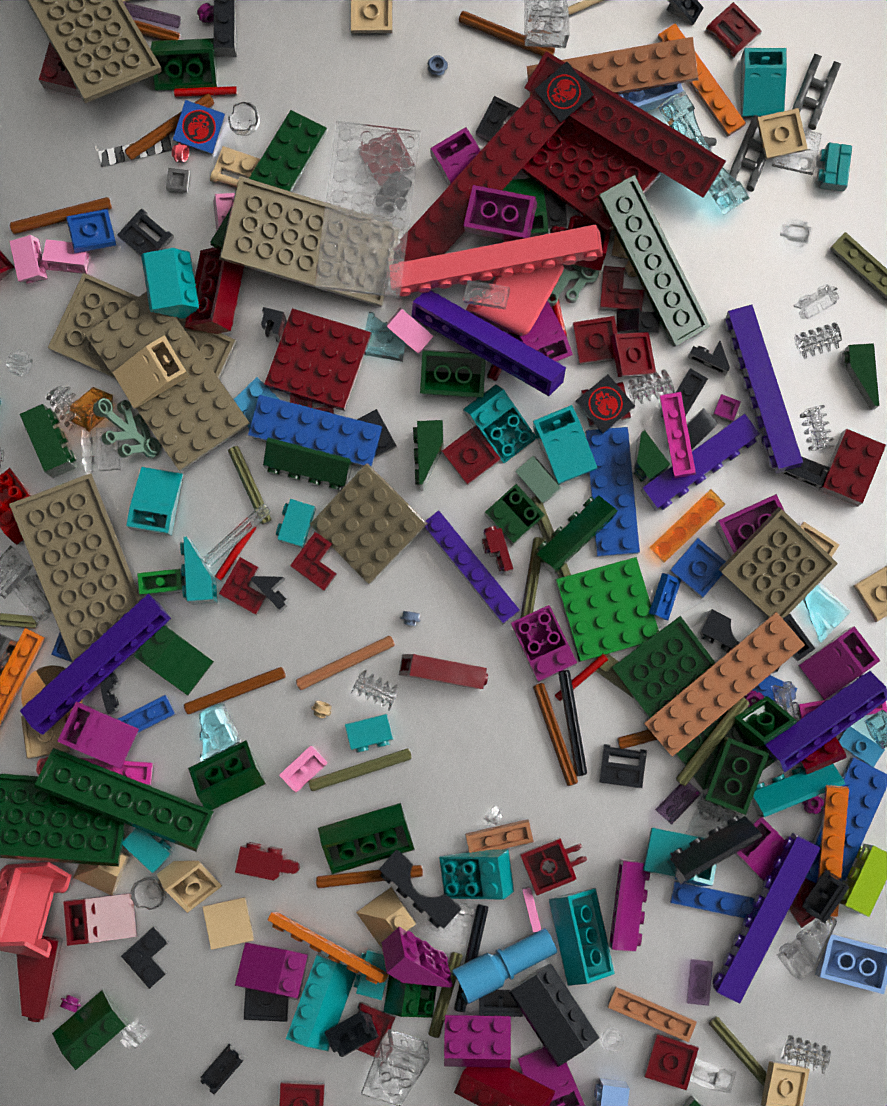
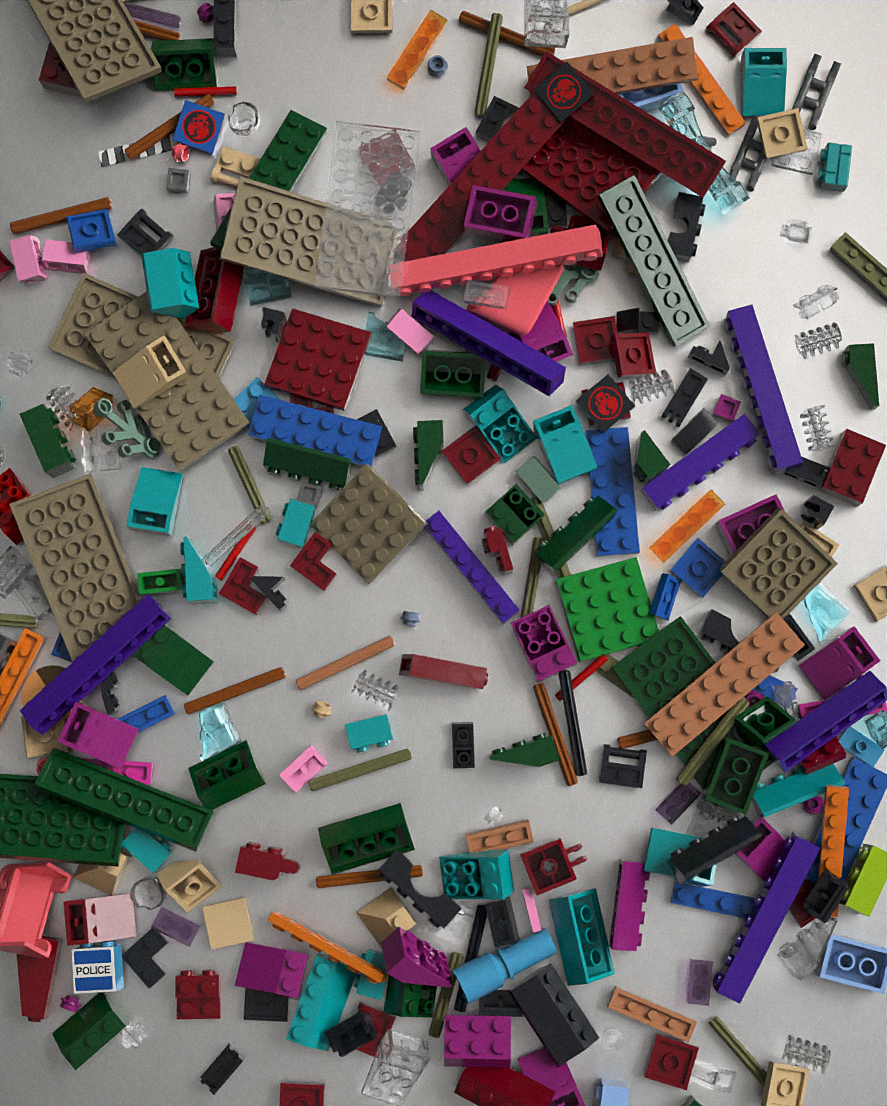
(97, 968): none -> piece
(175, 927): none -> clear purple plate
(198, 995): none -> dark red plate
(264, 287): none -> clear light blue slope
(309, 493): none -> flat silver plate
(417, 49): none -> clear orange plate
(463, 745): none -> black slope
(488, 64): none -> olive axle
(502, 922): none -> black hinge
(535, 754): none -> dark green slope
(614, 295): dark red plate -> none
(677, 435): dark pink plate -> none
(688, 209): none -> black arch
(819, 510): none -> black hinge

